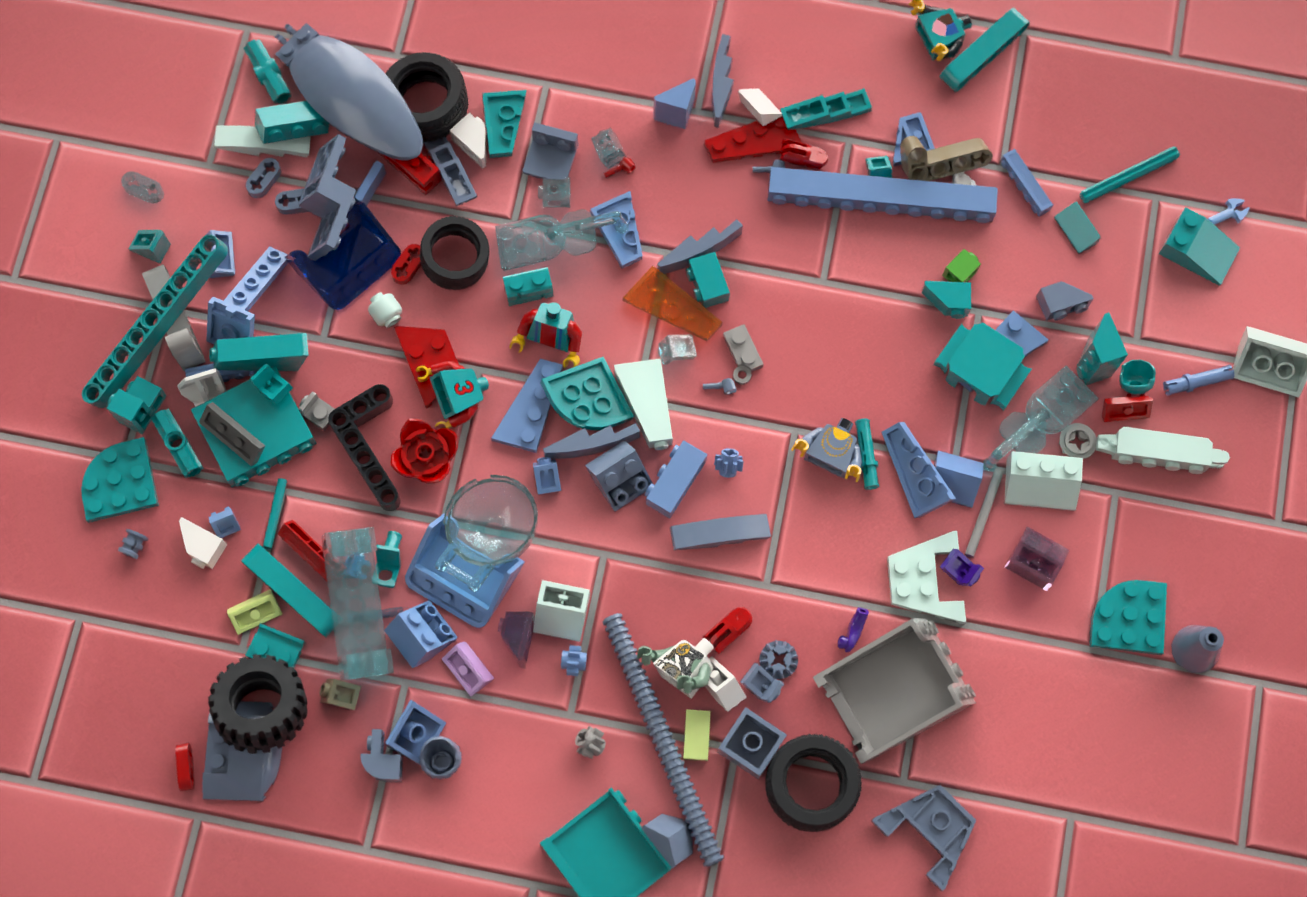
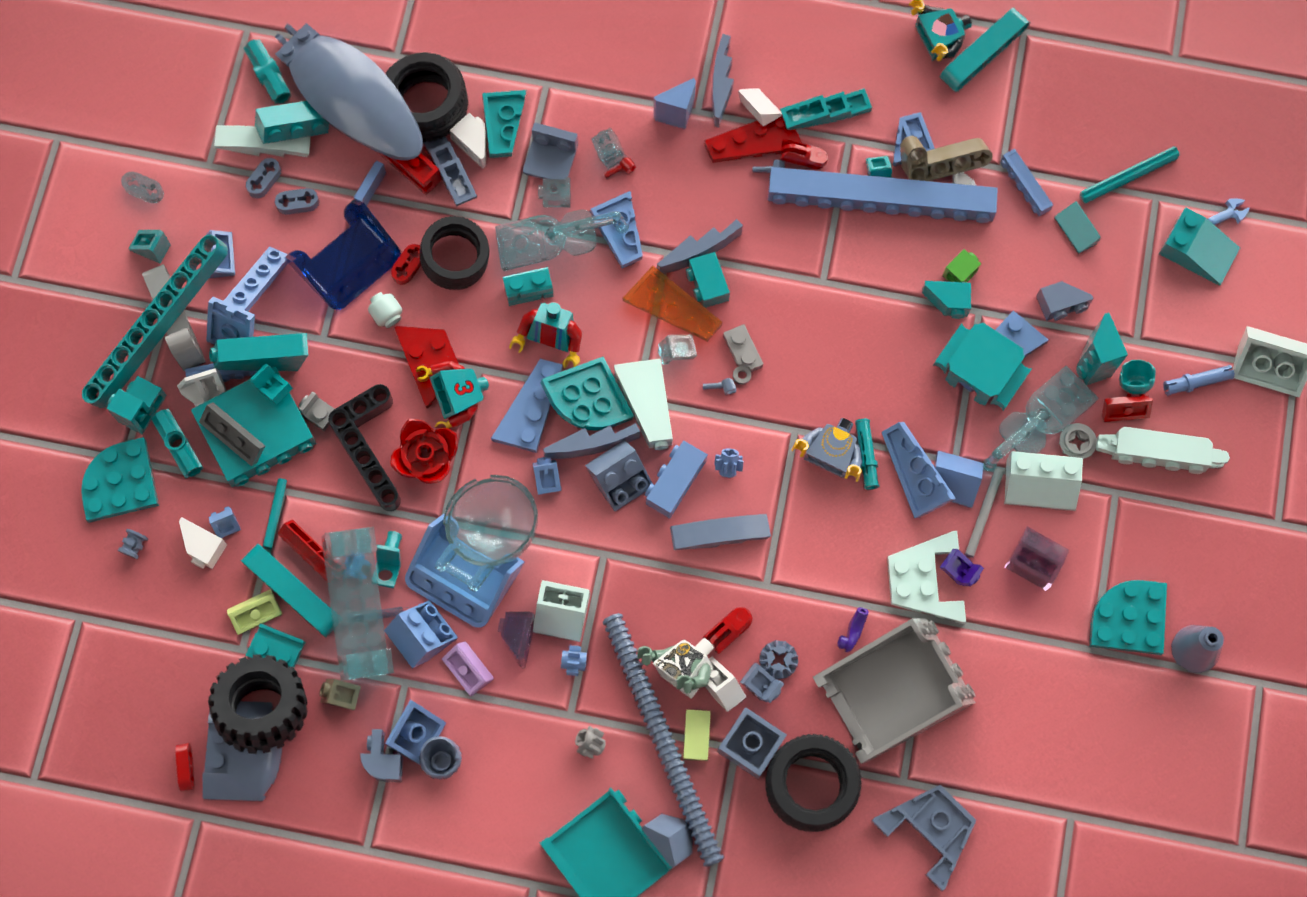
(327, 198): sand blue bracket -> none

